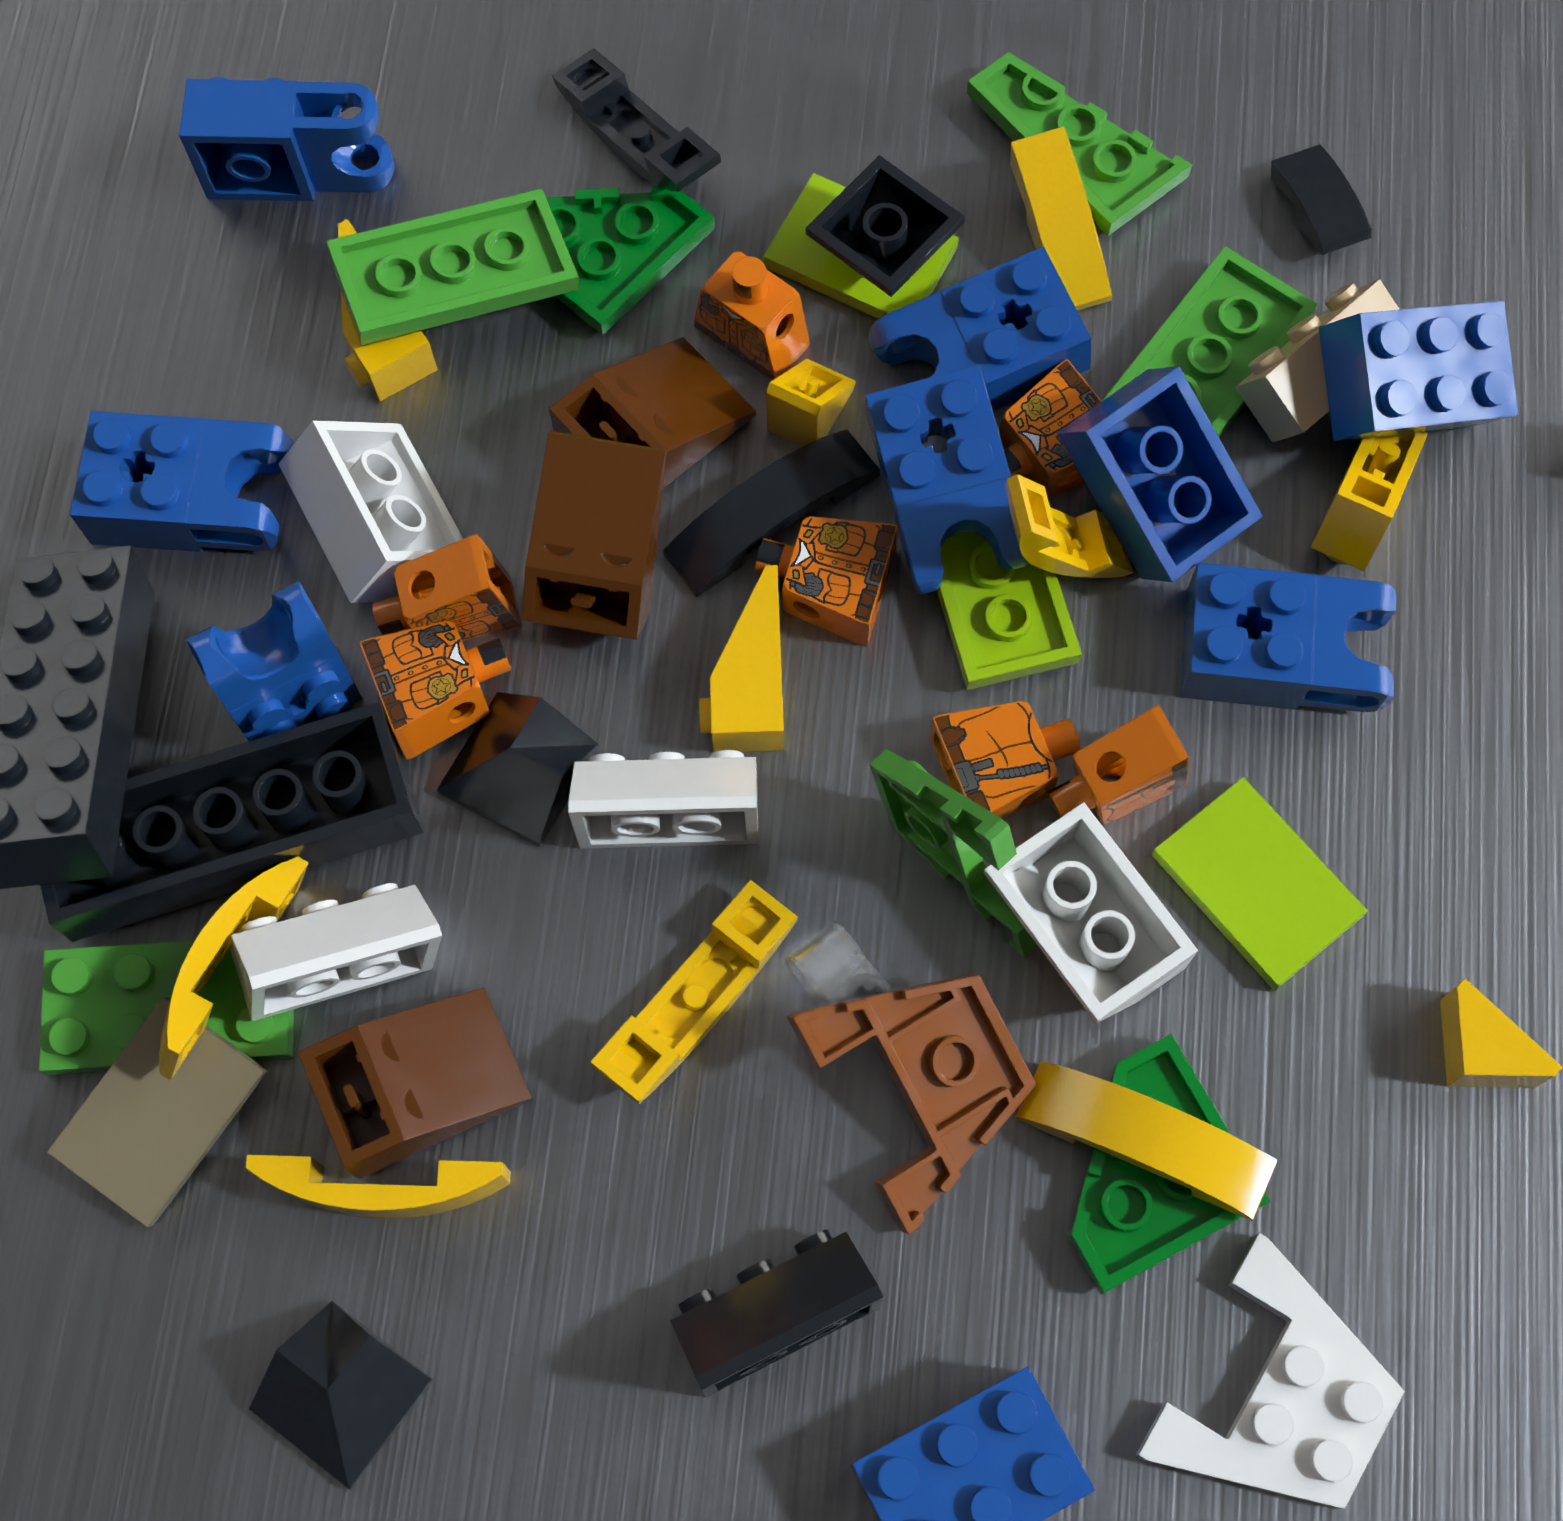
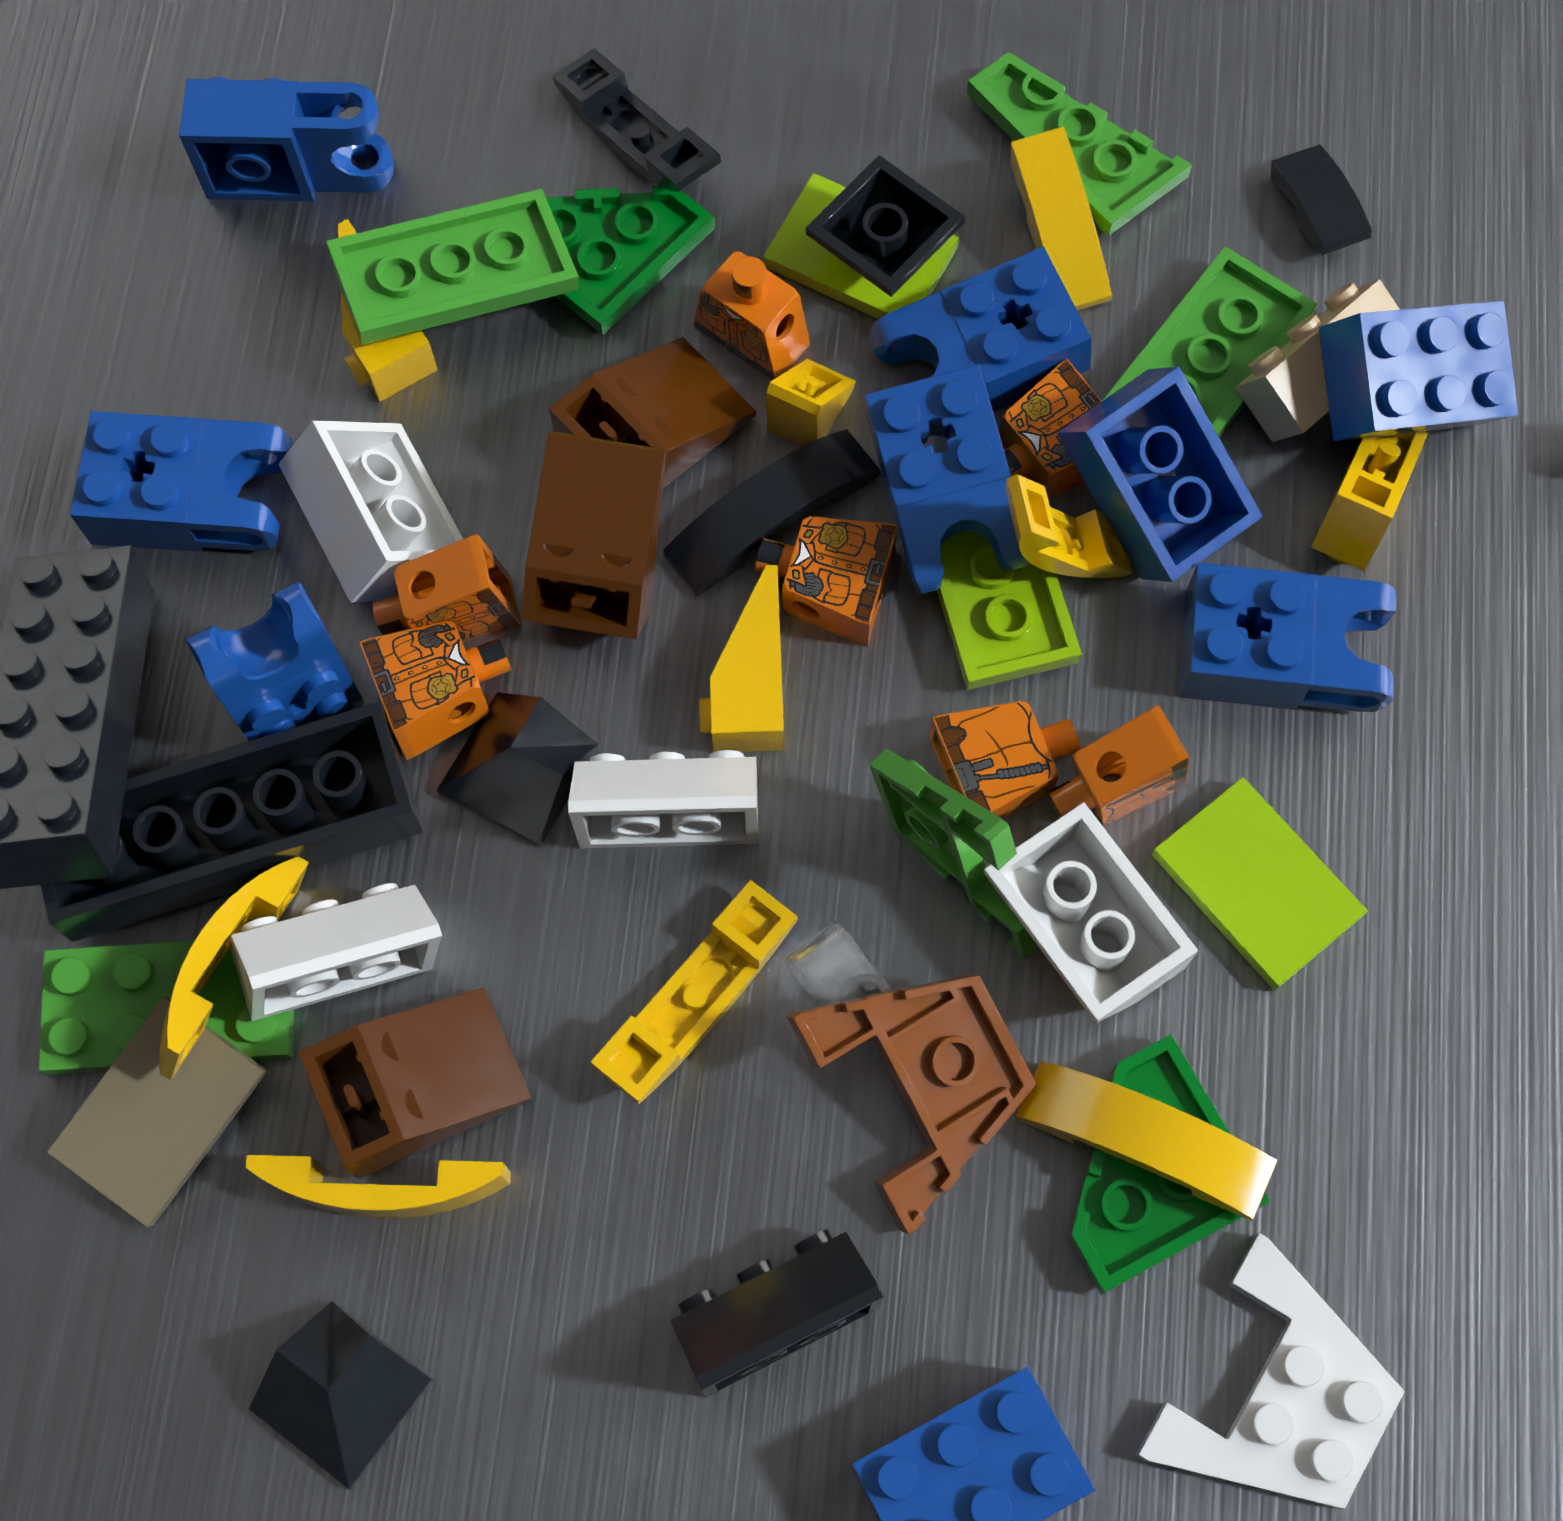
(1487, 1046): yellow slope -> none

